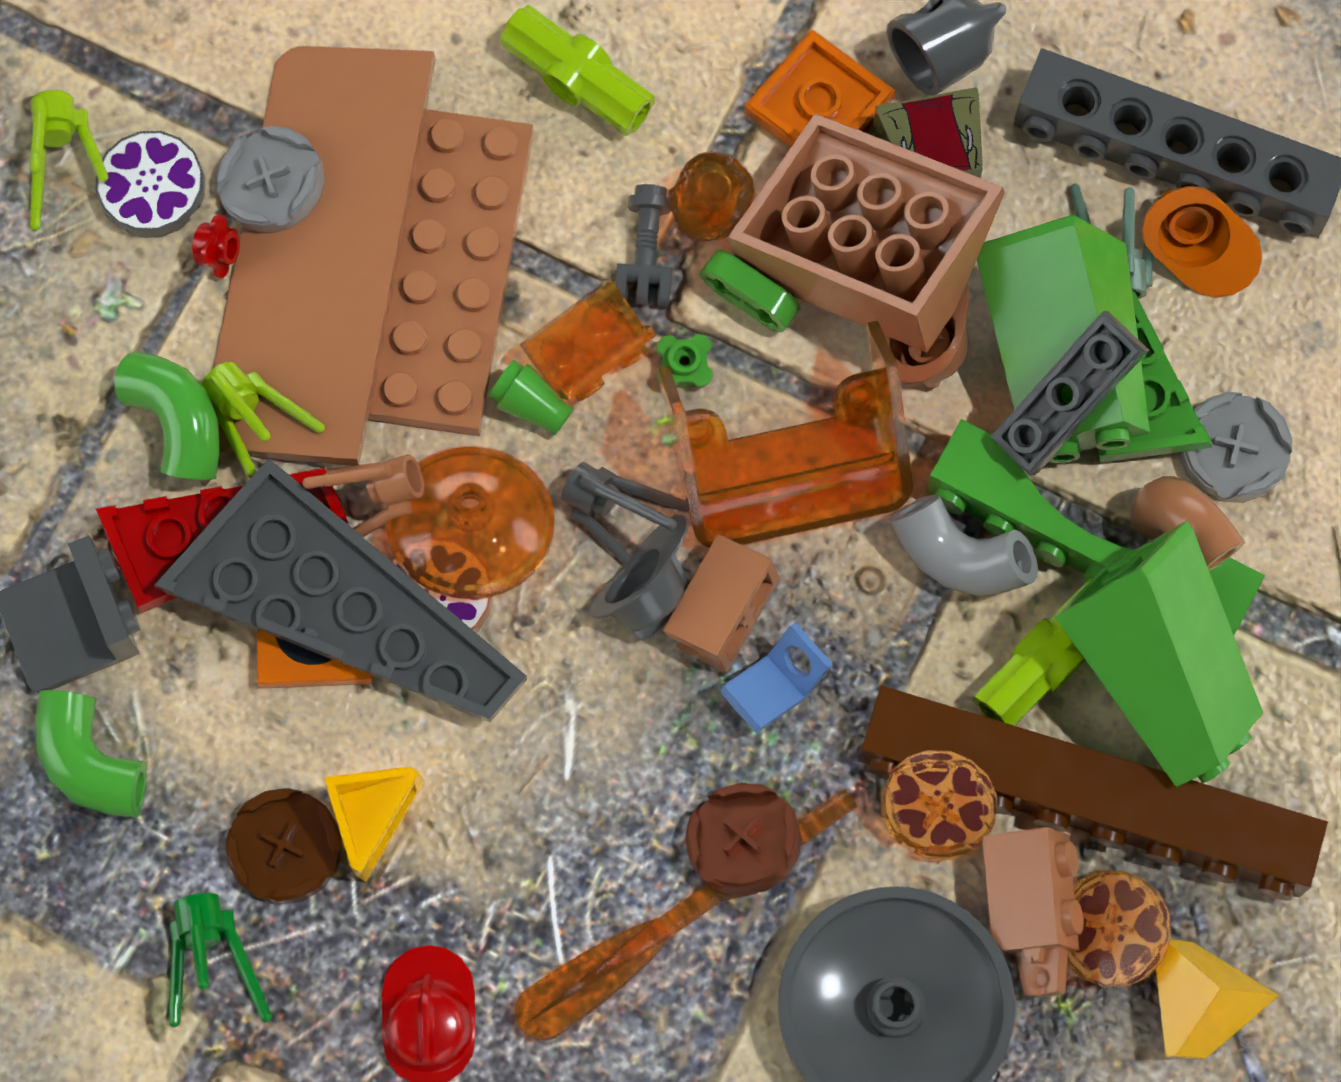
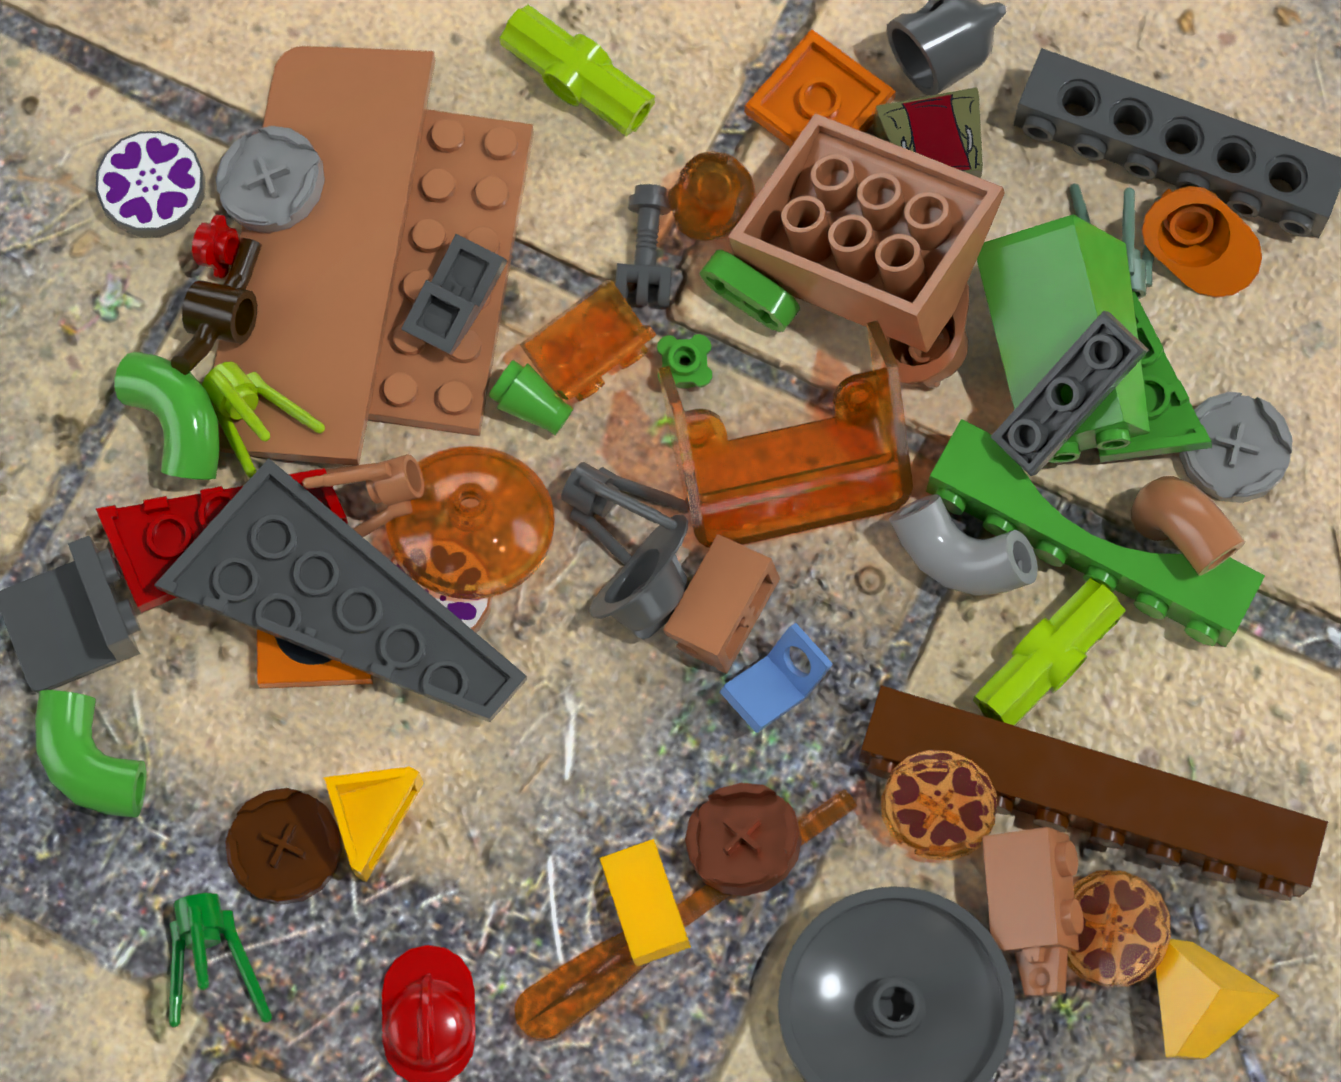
(53, 126): lime plant -> none
(219, 310): none -> dark brown piece
(455, 294): none -> dark grey slope
(645, 902): none -> yellow tile
(1167, 654): bright green slope -> none

